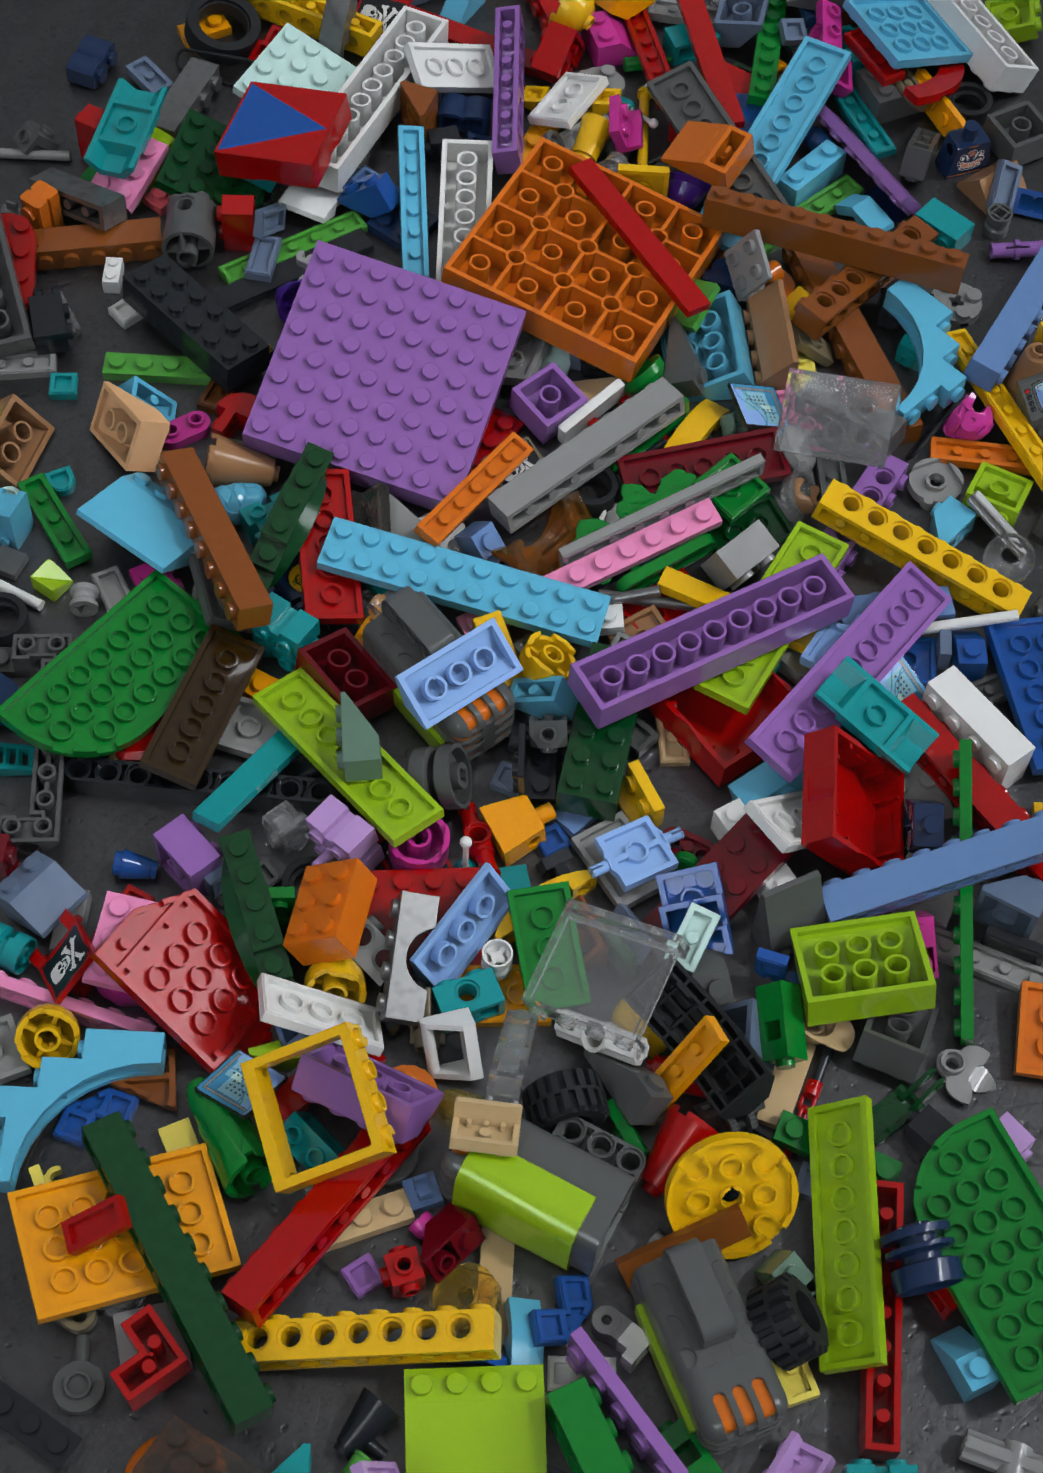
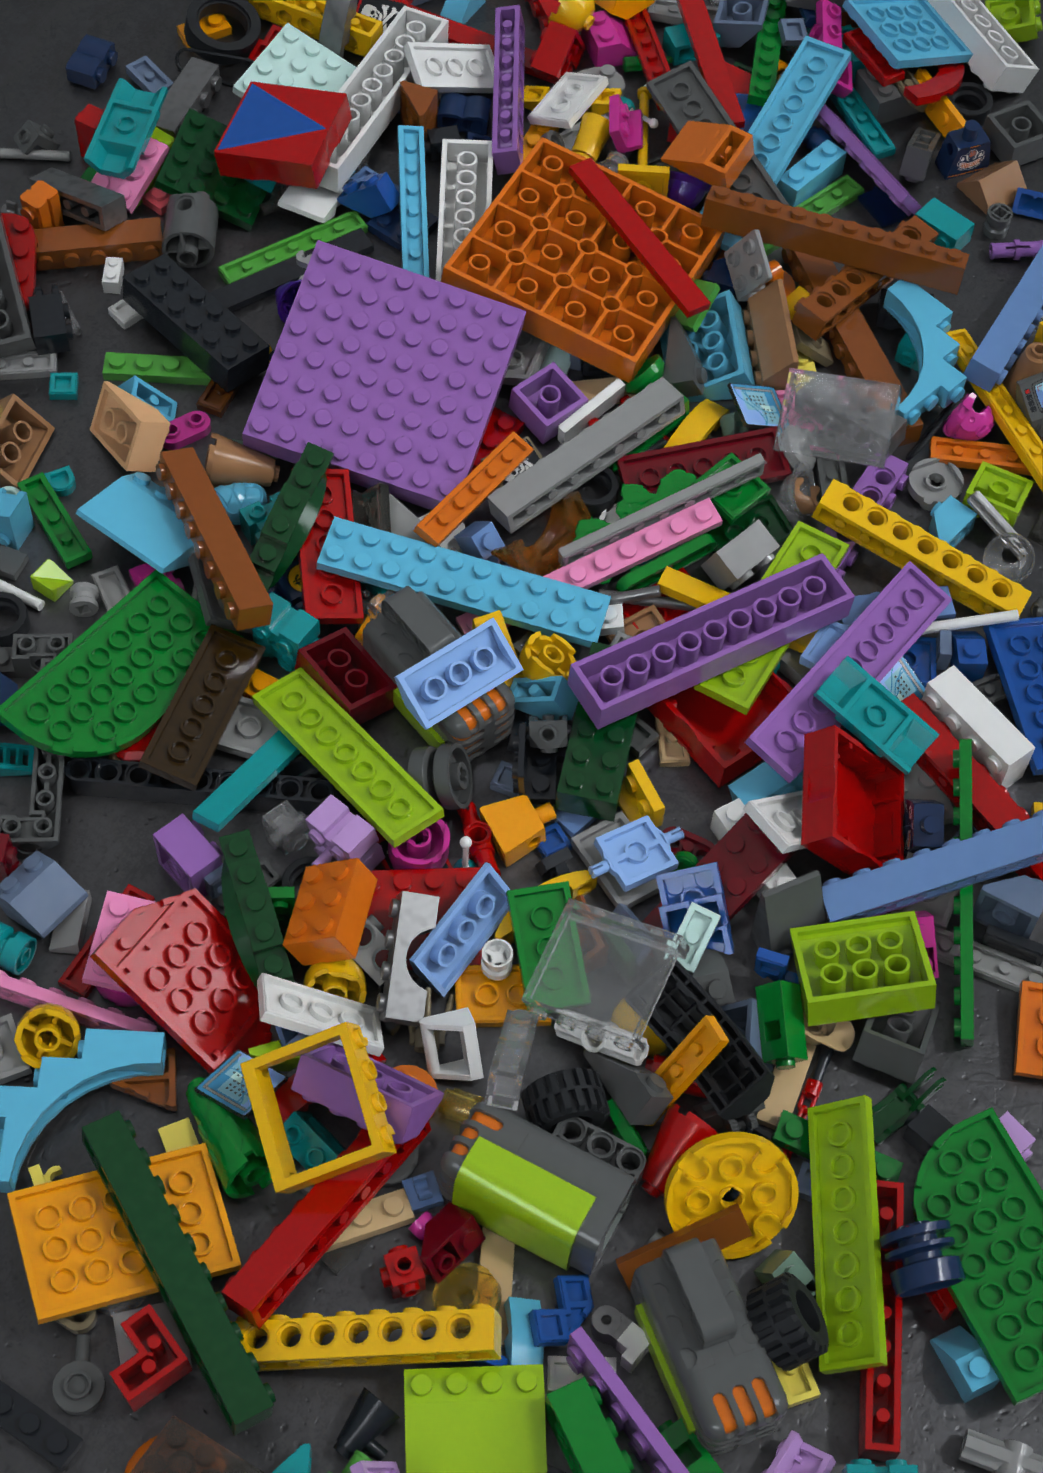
(67, 960): flag -> none
(92, 1109): blue tile -> none
(96, 1225): red tile -> none
(133, 866): blue cone -> none
(232, 413): red brick -> none
(237, 222): red brick -> none
(263, 258): sand blue tile -> none
(269, 220): sand blue tile -> none
(359, 741): sand green slope -> none
(362, 1276): medium lavender tile -> none
(480, 984): teal brick -> none
(486, 1126): tan bracket -> none
(515, 876): teal tile -> none
(864, 211): medium azure slope -> none
(969, 307): light grey plate -> none
(969, 1074): light grey plate -> none
(1004, 183): sand blue tile -> none

